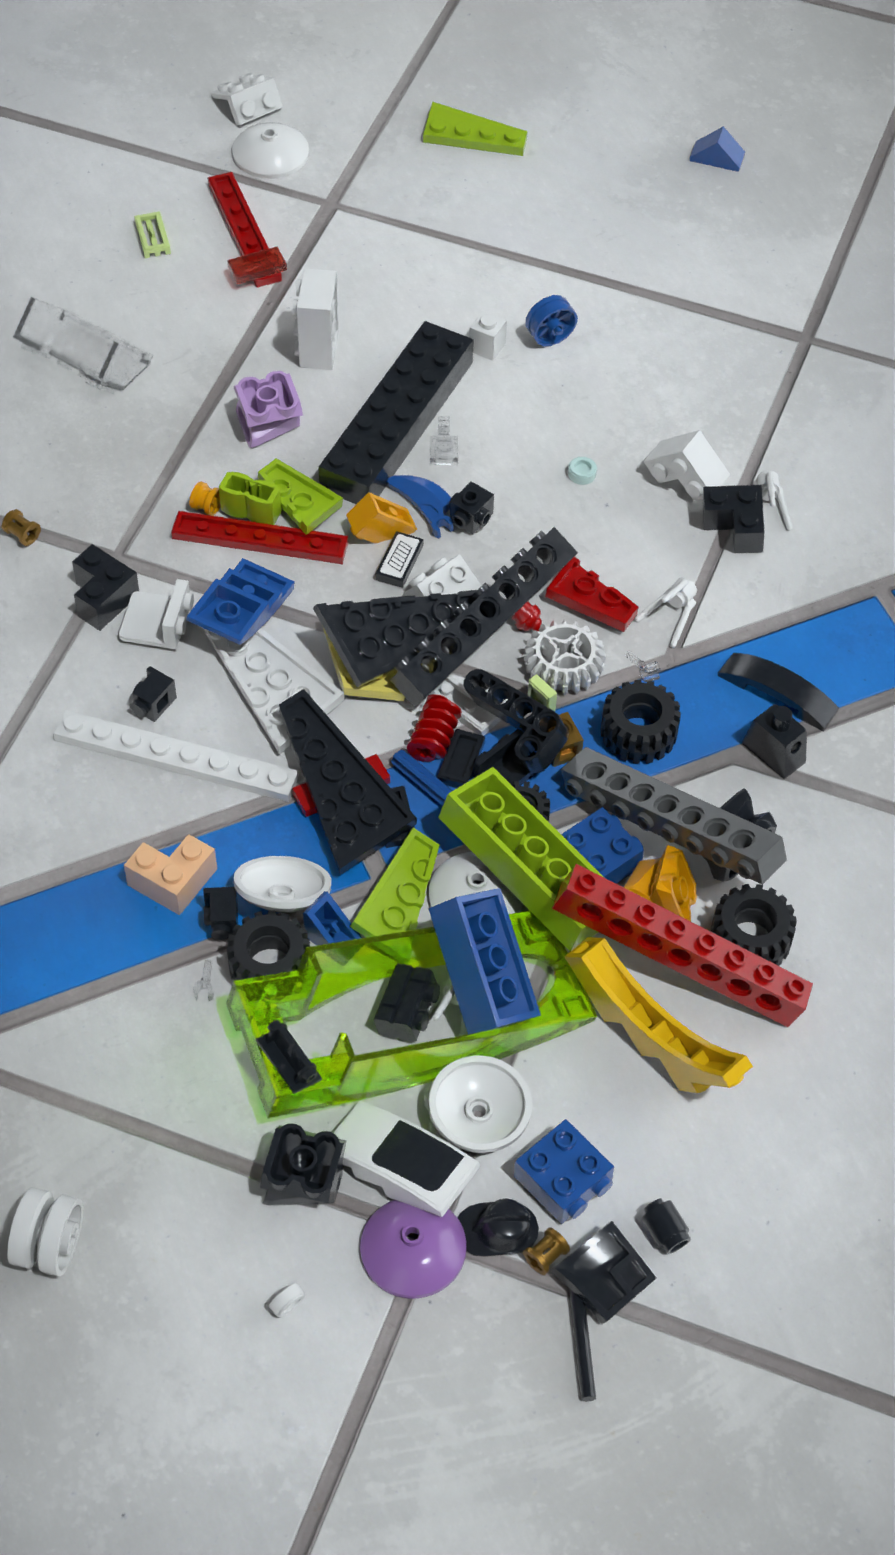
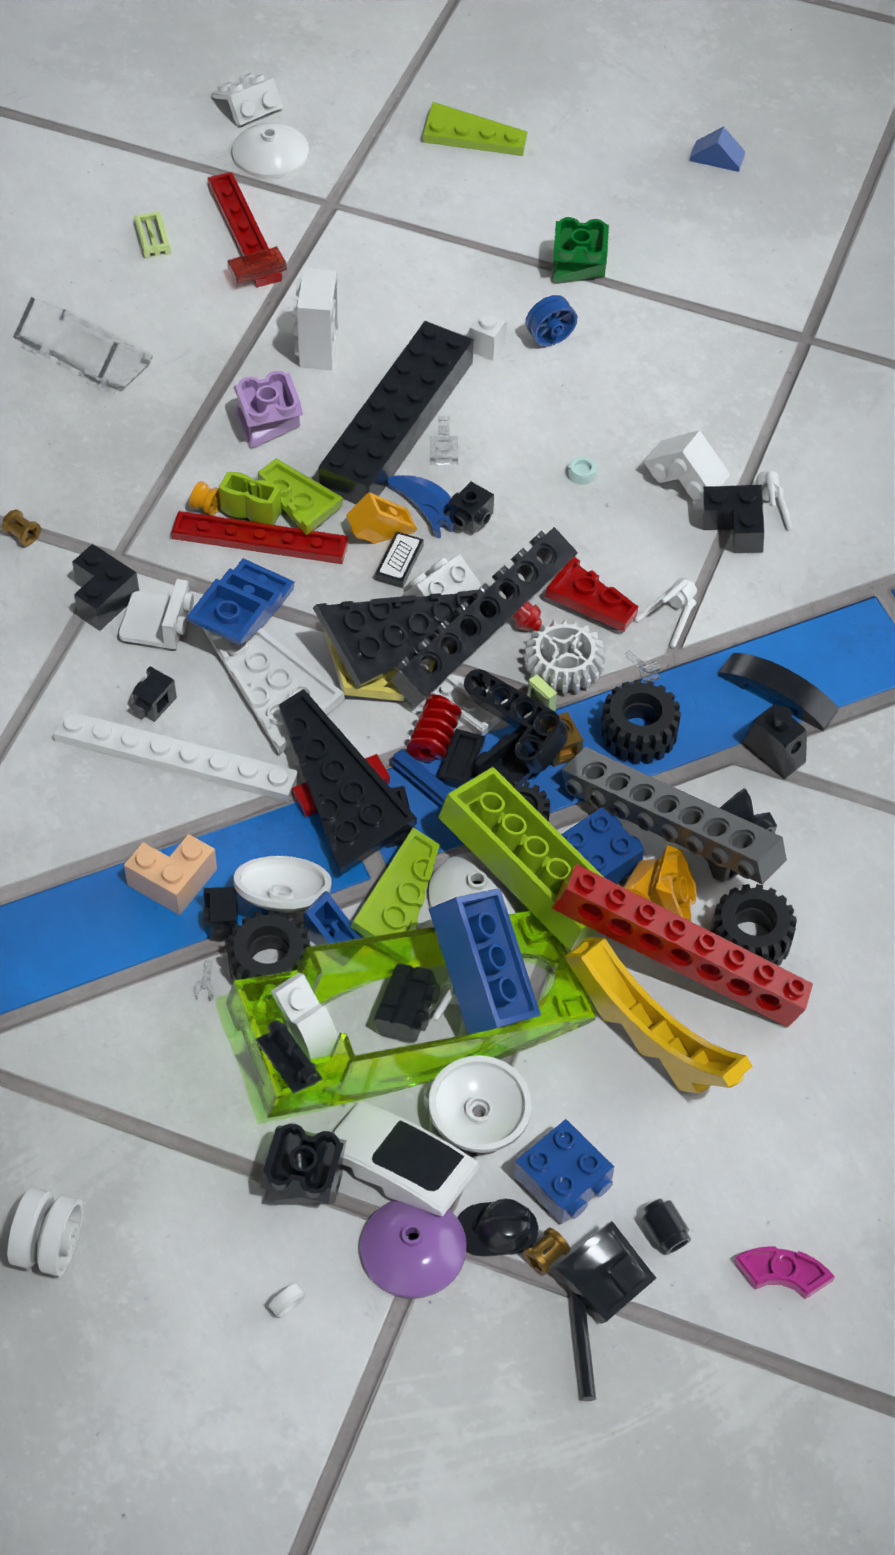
(306, 1017): none -> white arch
(579, 250): none -> green piece
(785, 1268): none -> dark pink tile

